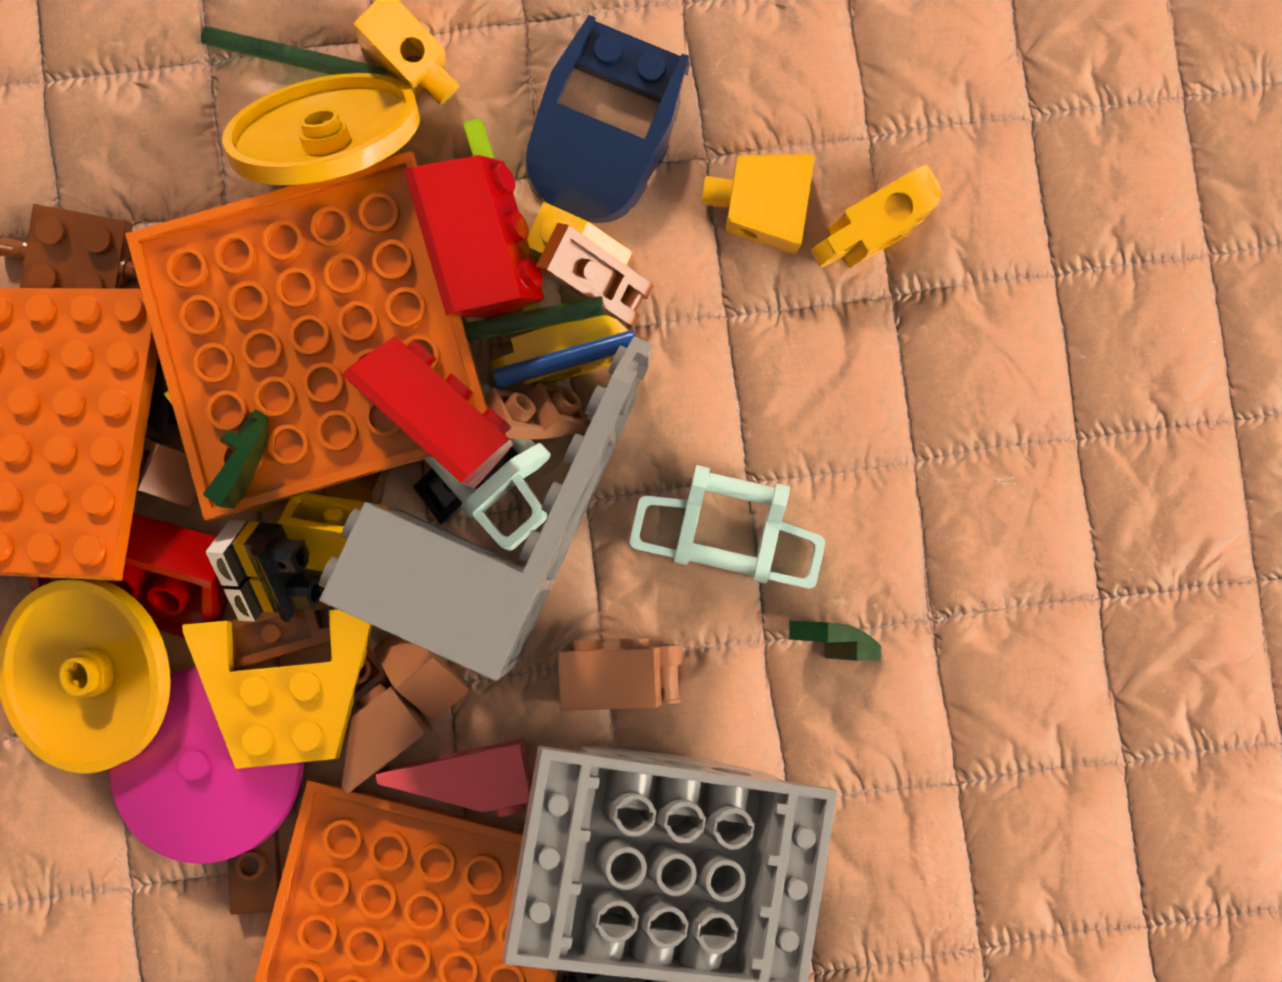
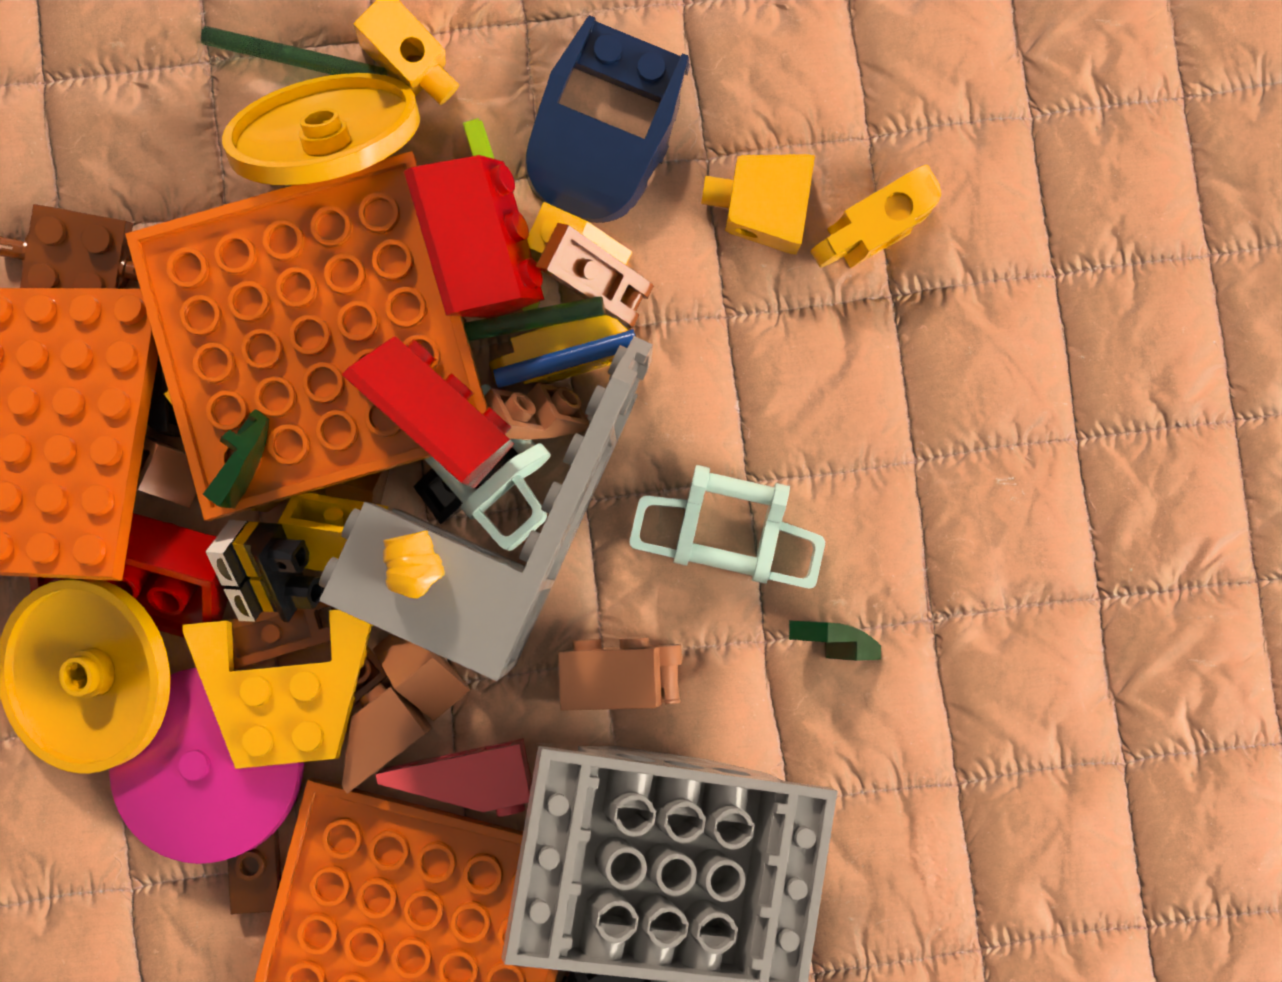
(411, 564): none -> yellow arm

